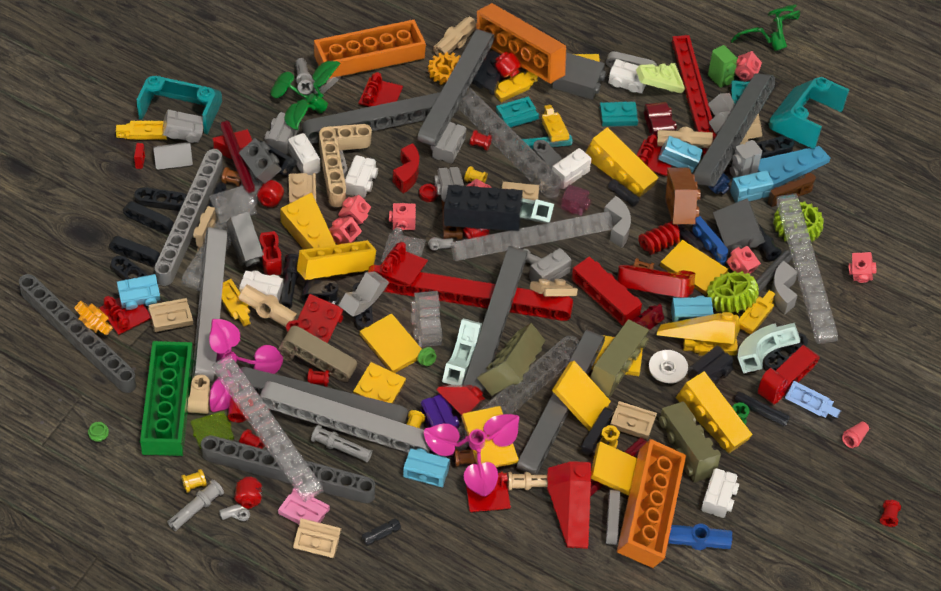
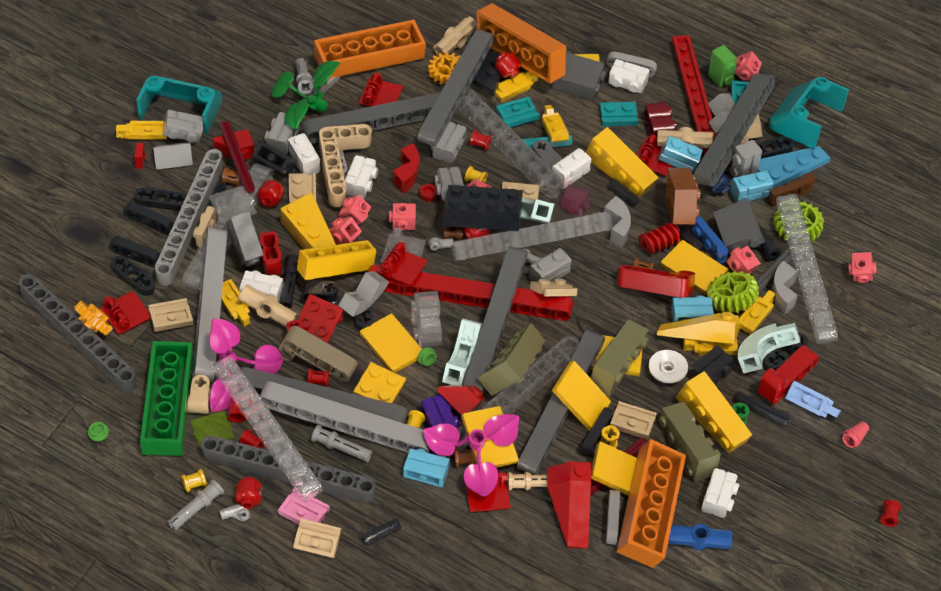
(138, 291): medium azure brick -> none
(257, 156): dark grey brick -> none
(606, 291): red brick -> none
(650, 317): dark red hinge -> none
(661, 77): yellowish green wing -> none
(777, 38): green plant -> none

